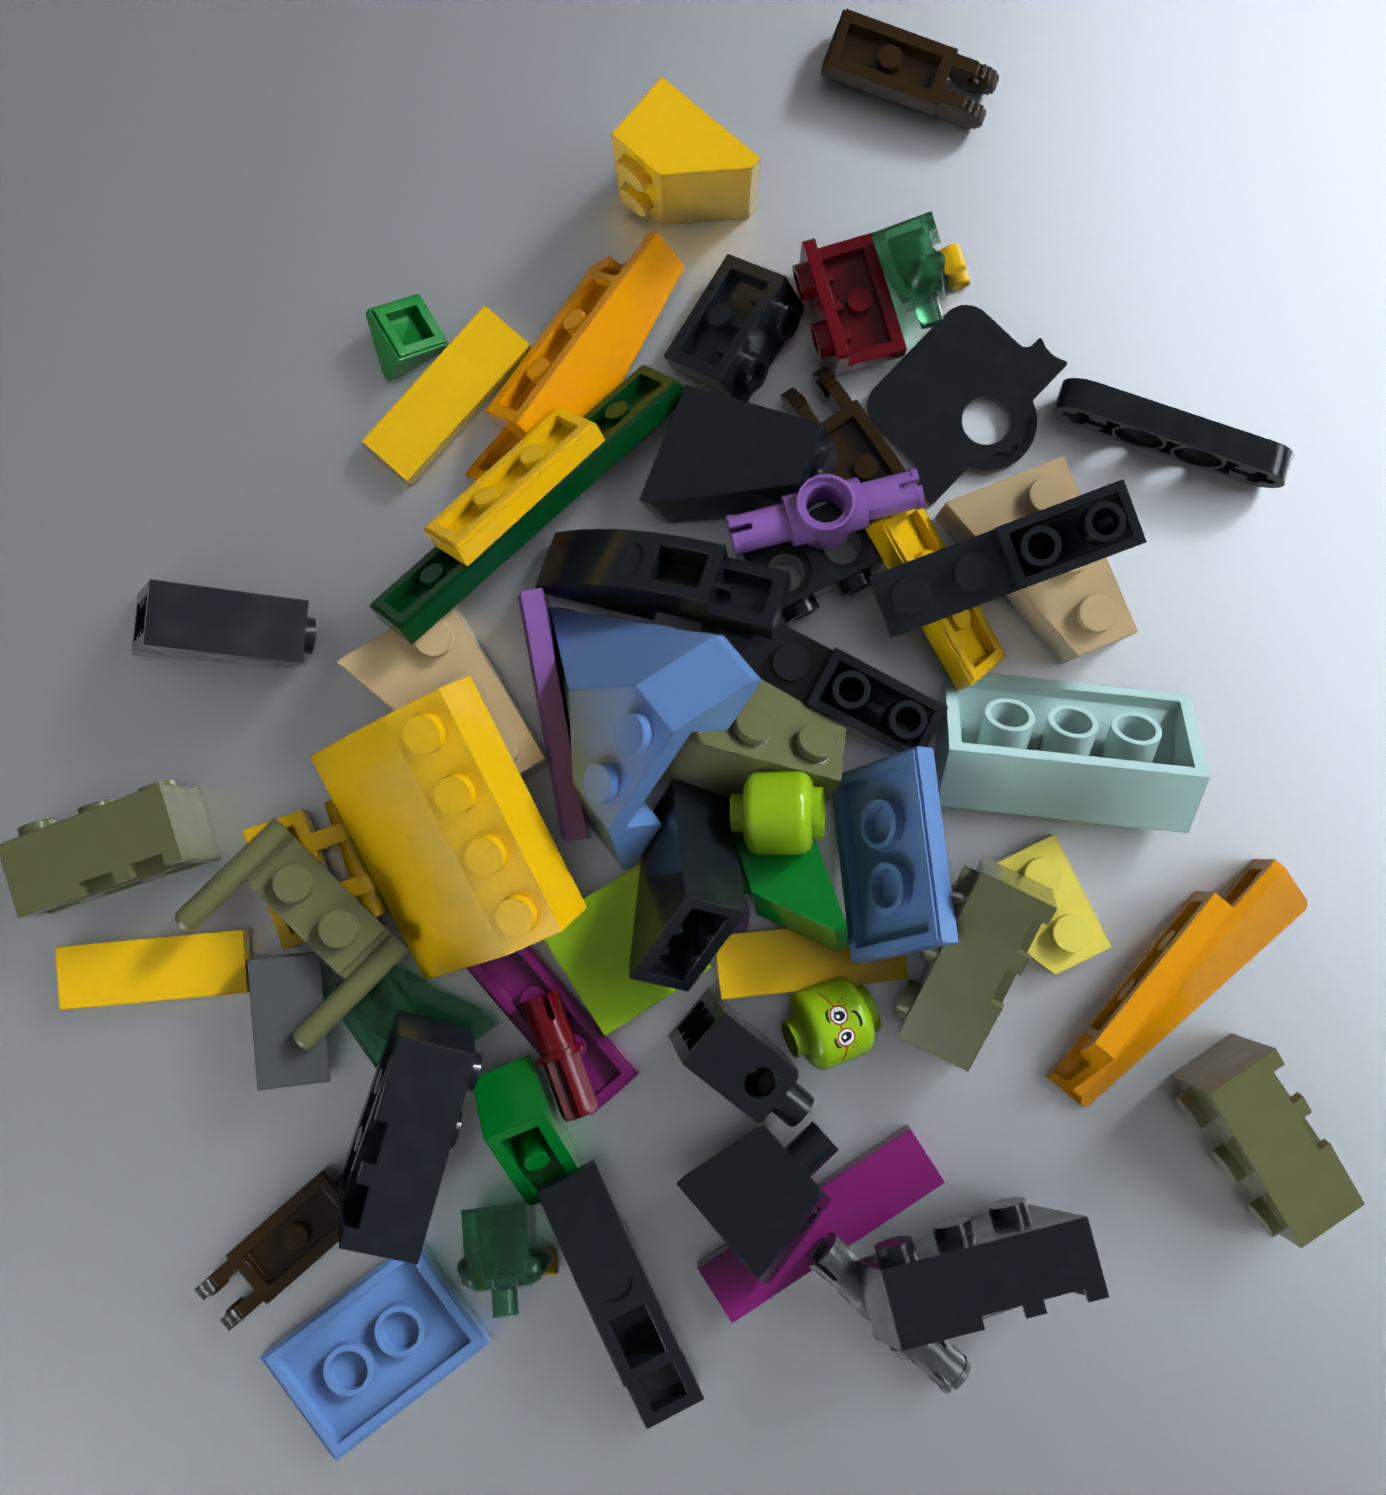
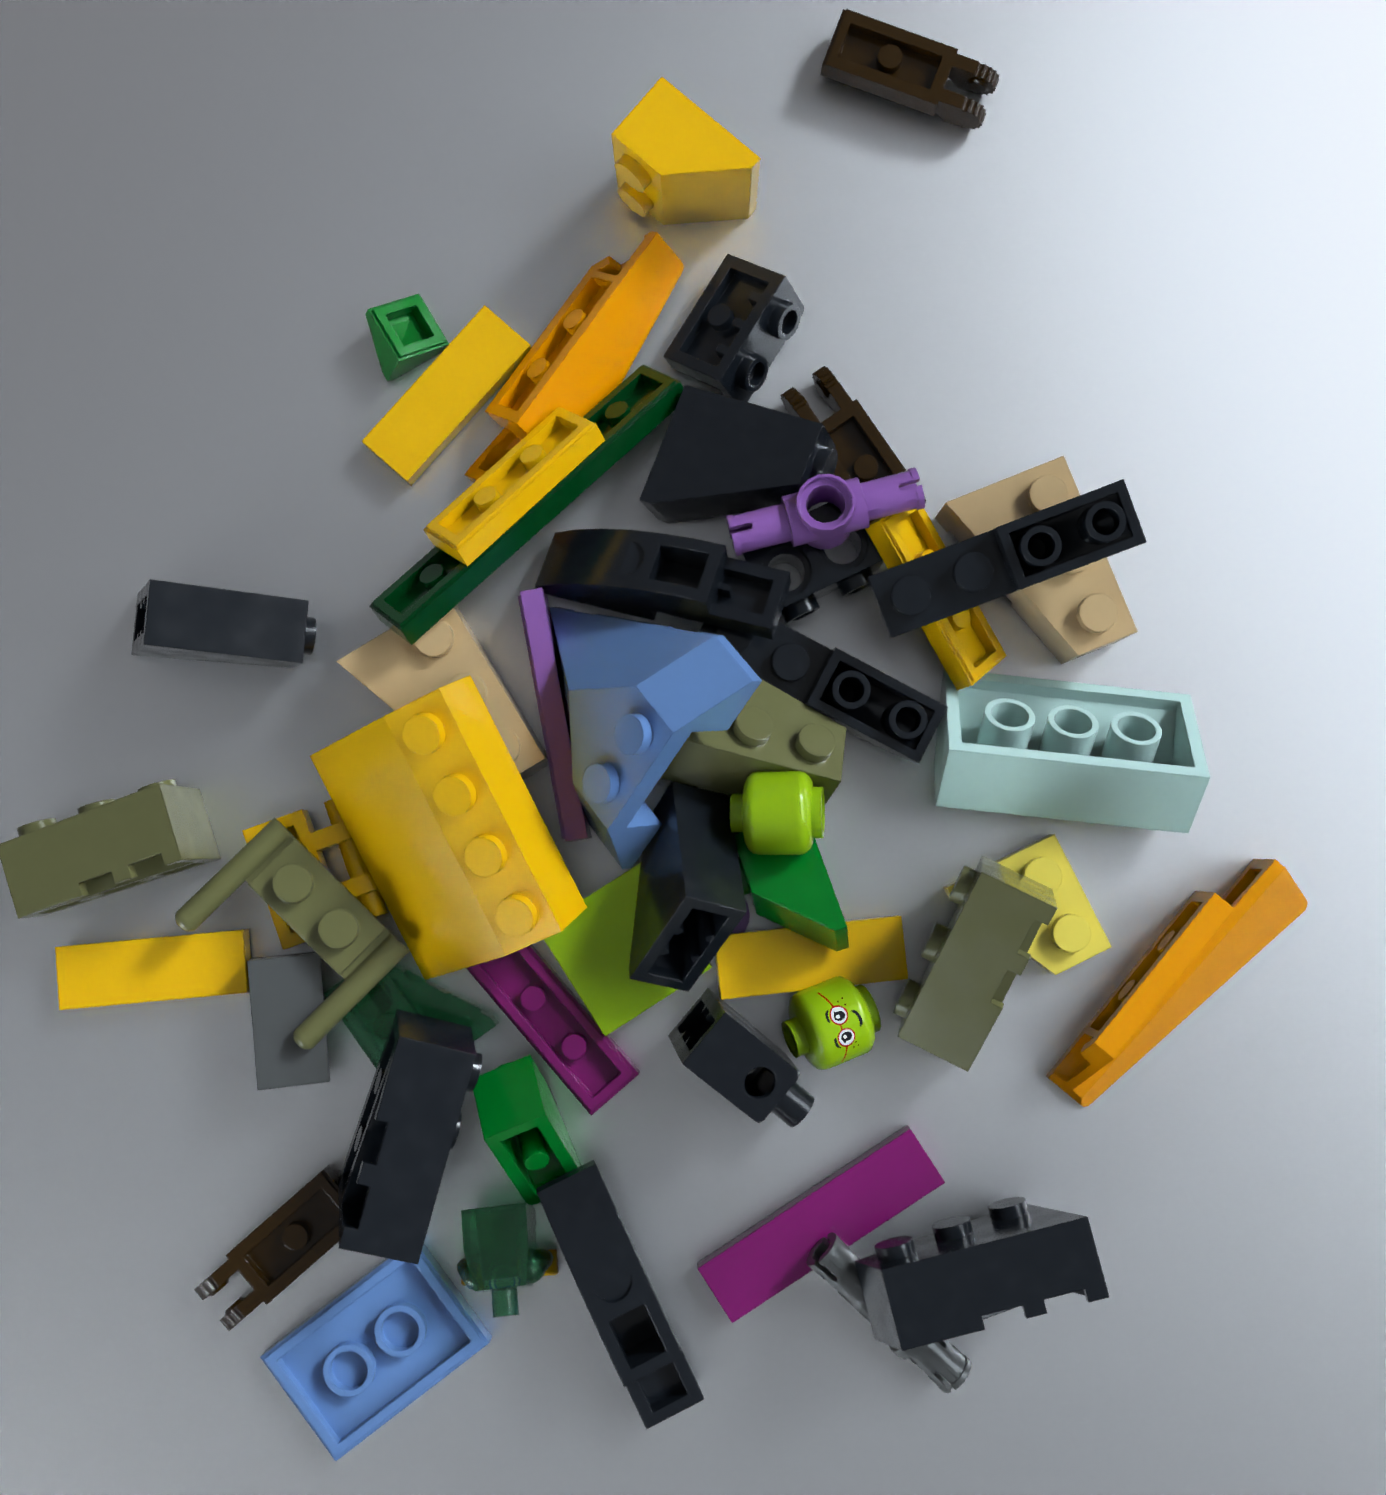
(560, 1056): dark red axle -> none
(762, 1195): black torso -> none
(850, 303): dark red bracket -> none
(894, 857): medium blue tile -> none
(918, 270): clear green piece -> none
(946, 371): black piece -> none
(1173, 433): black beam -> none
(1266, 1139): olive wedge -> none

